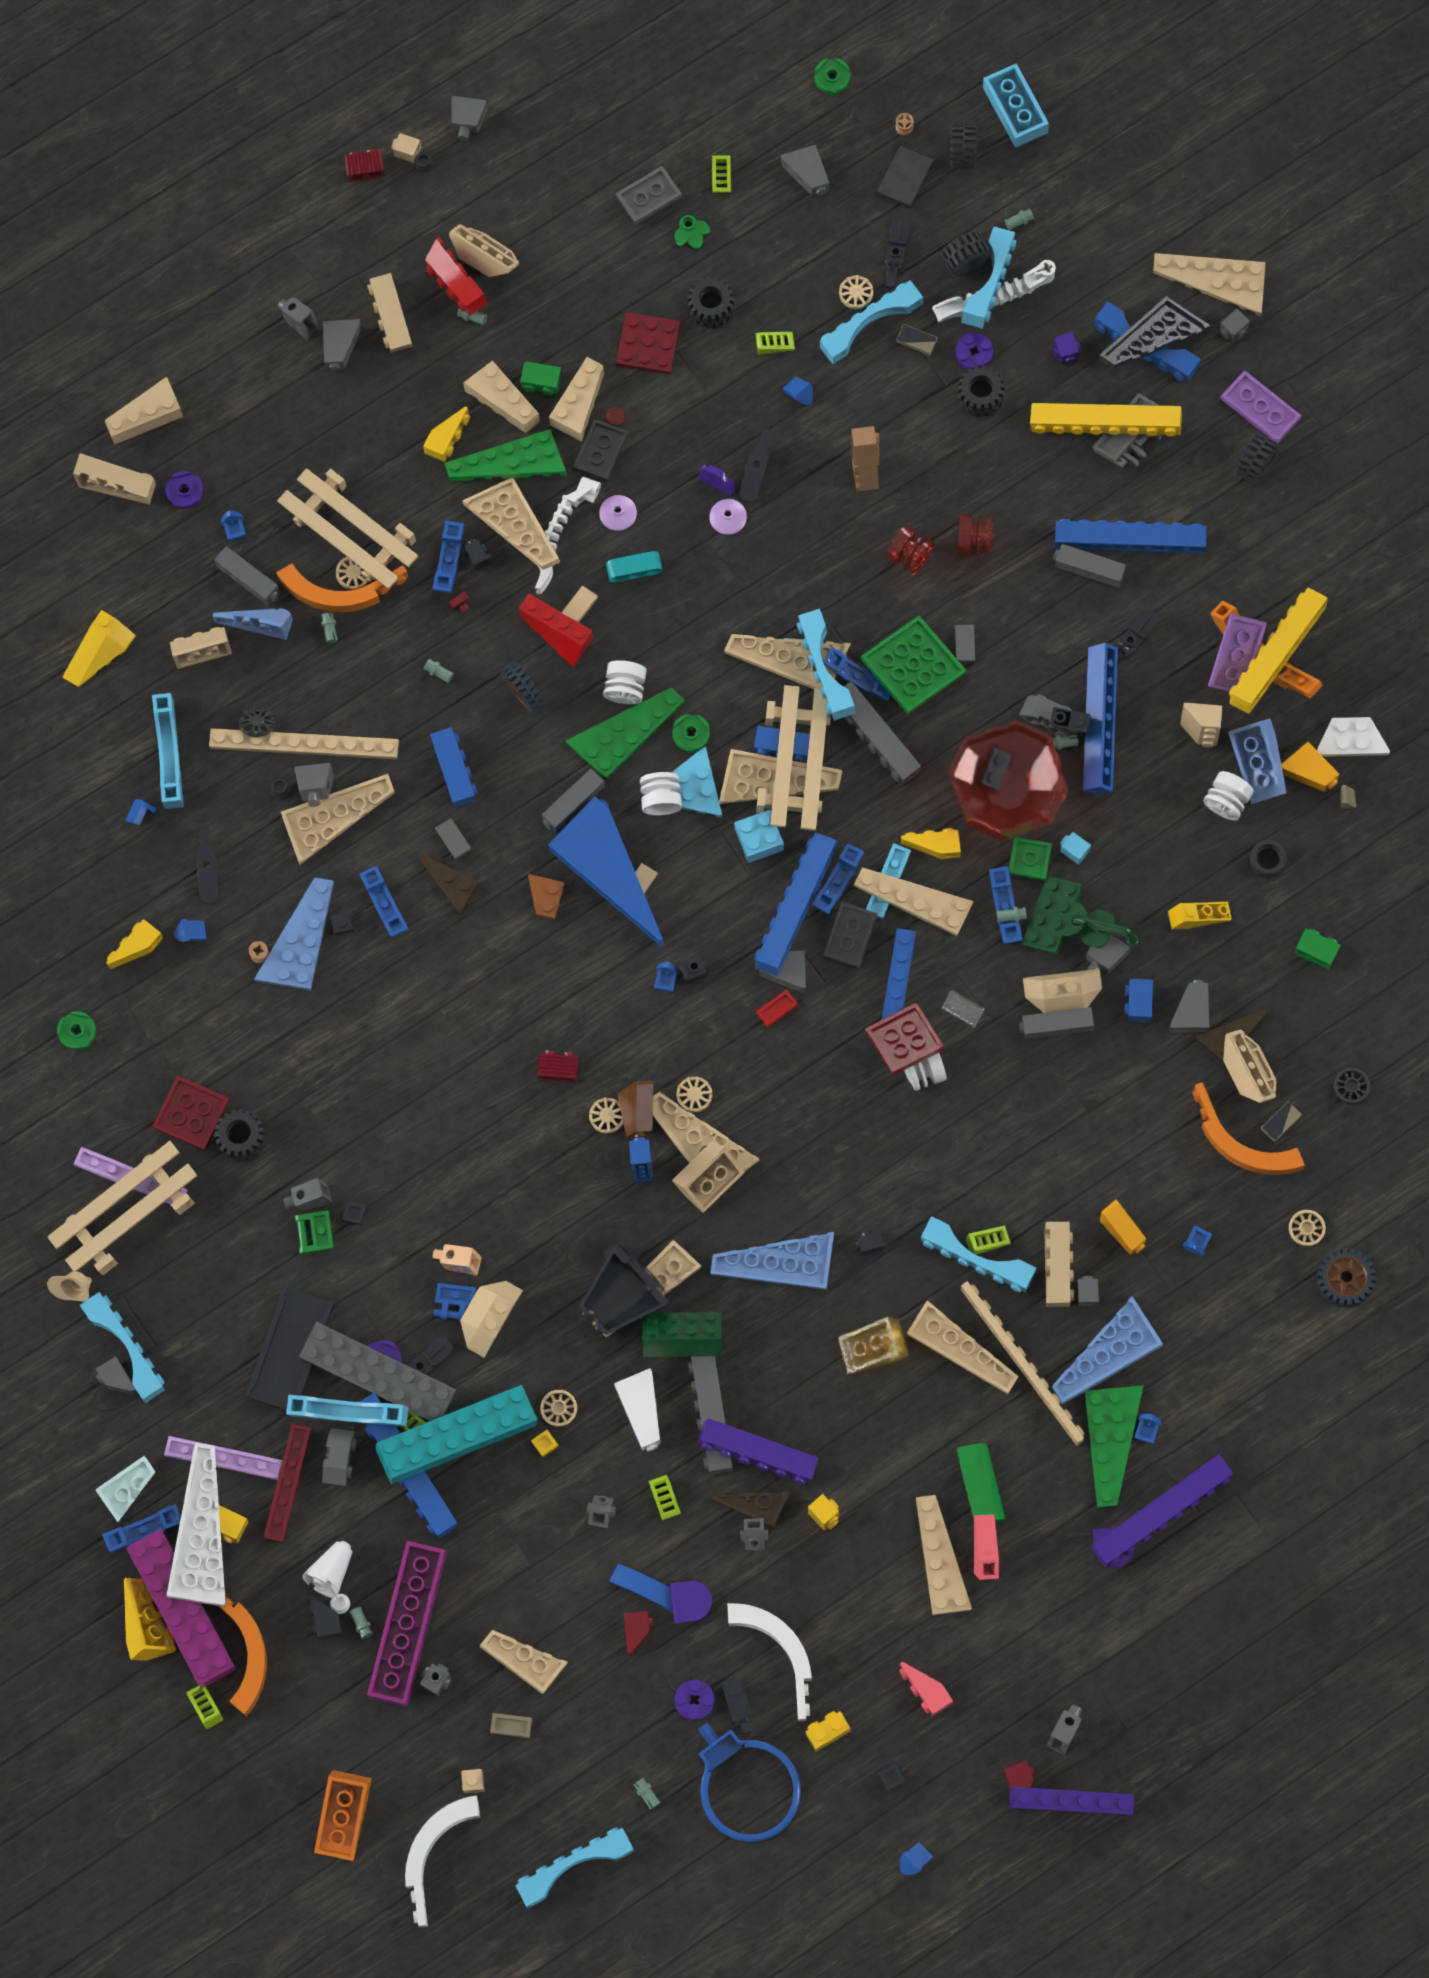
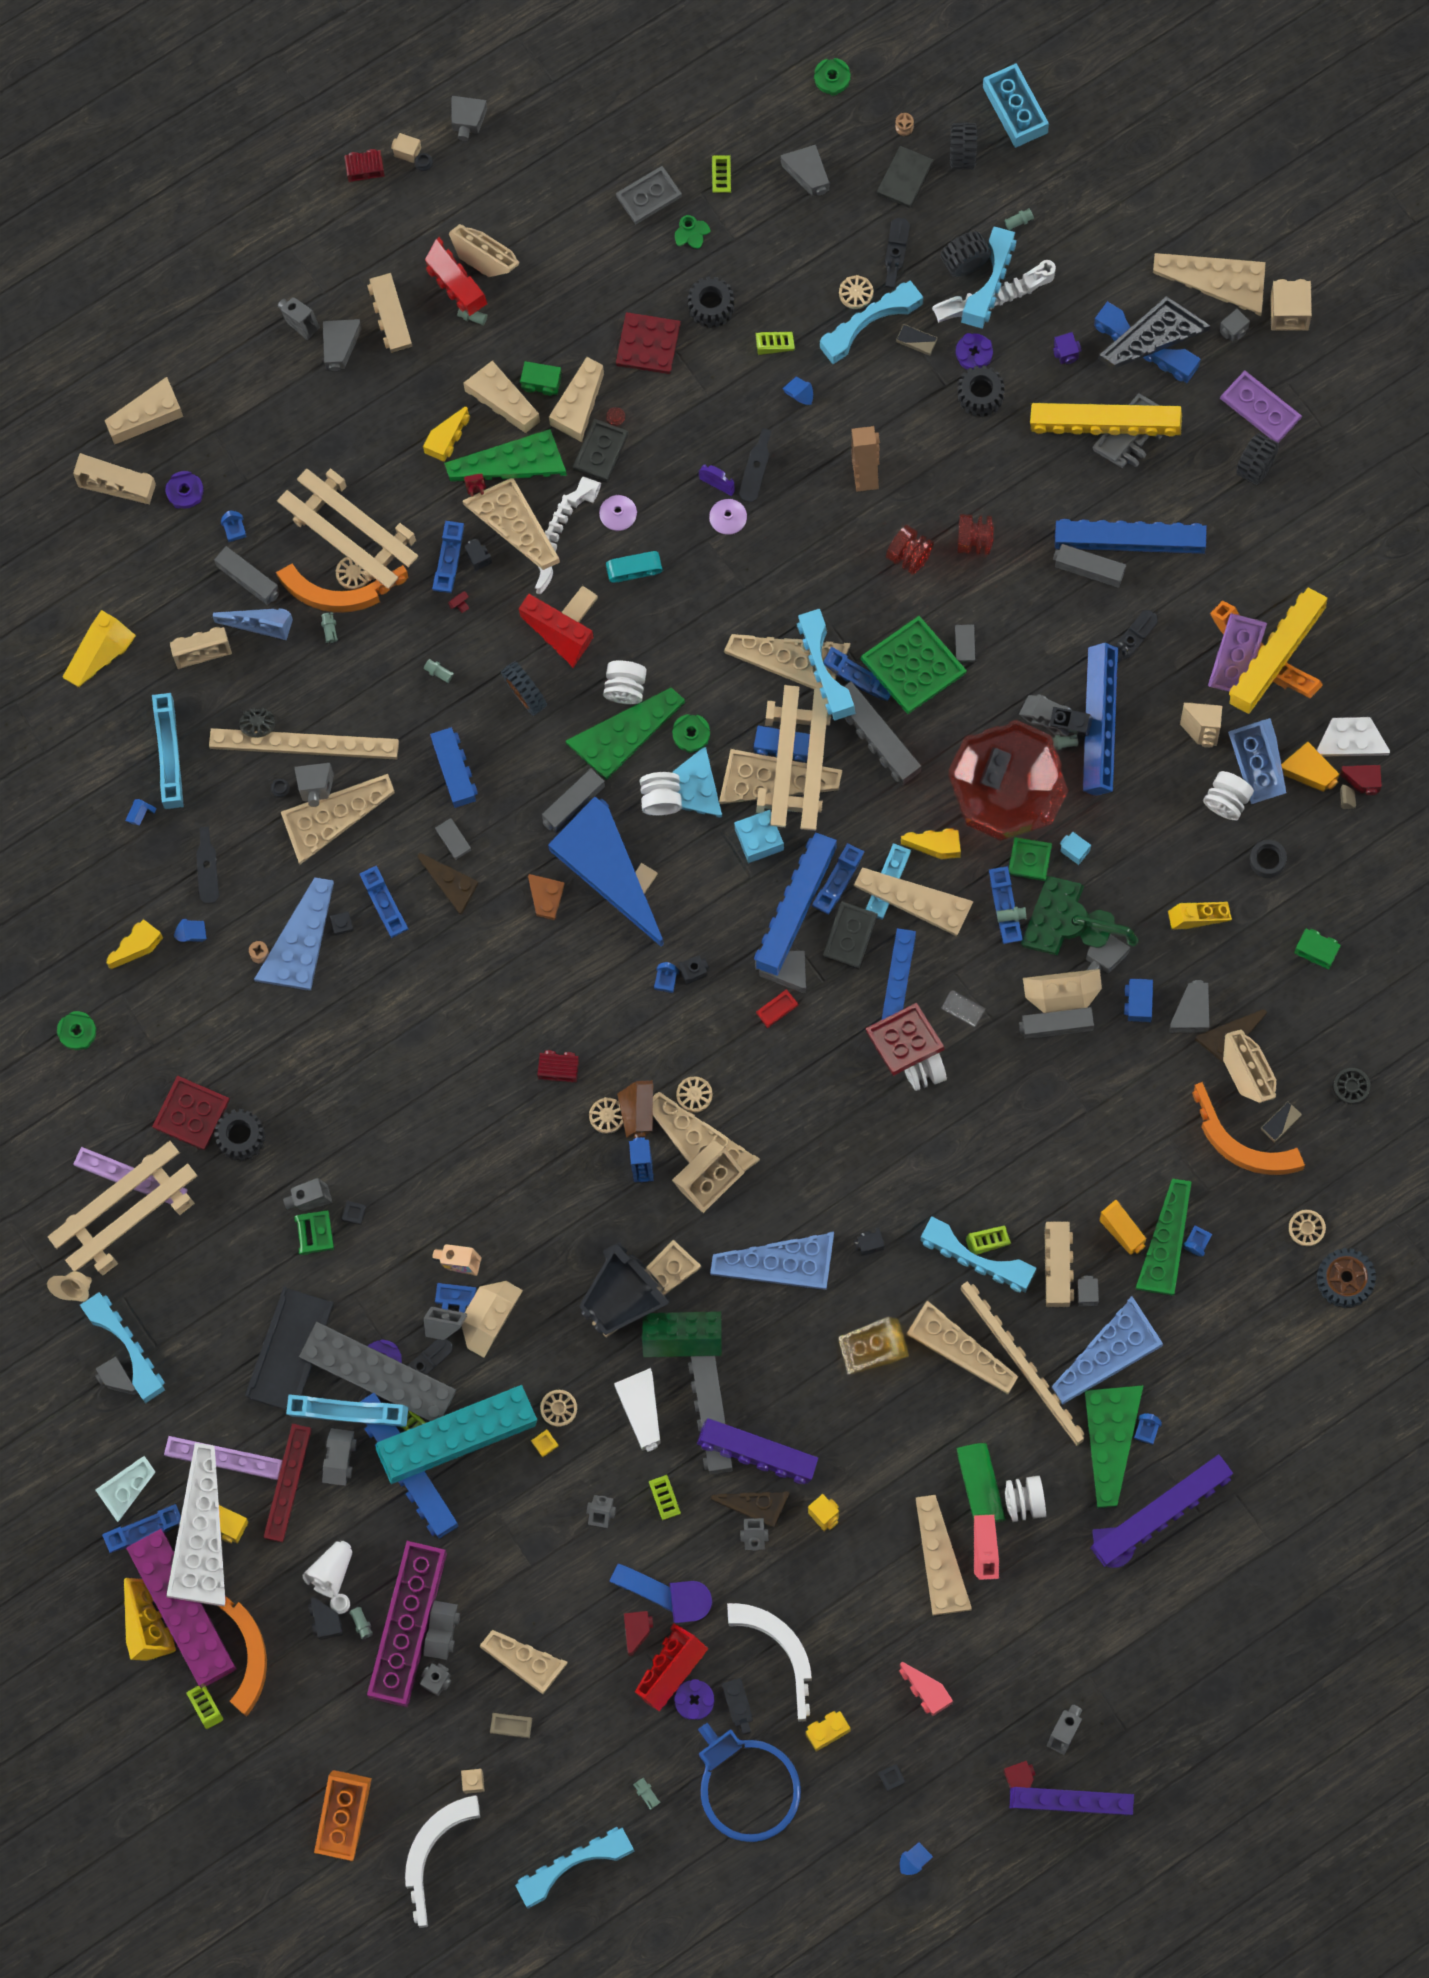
(441, 1630): none -> dark grey brick
(442, 1322): none -> dark grey slope
(475, 484): none -> dark red tile
(670, 1667): none -> red wedge
(1025, 1498): none -> white wheel
(1163, 1256): none -> green wing
(1291, 305): none -> tan brick
(1363, 778): none -> dark red slope

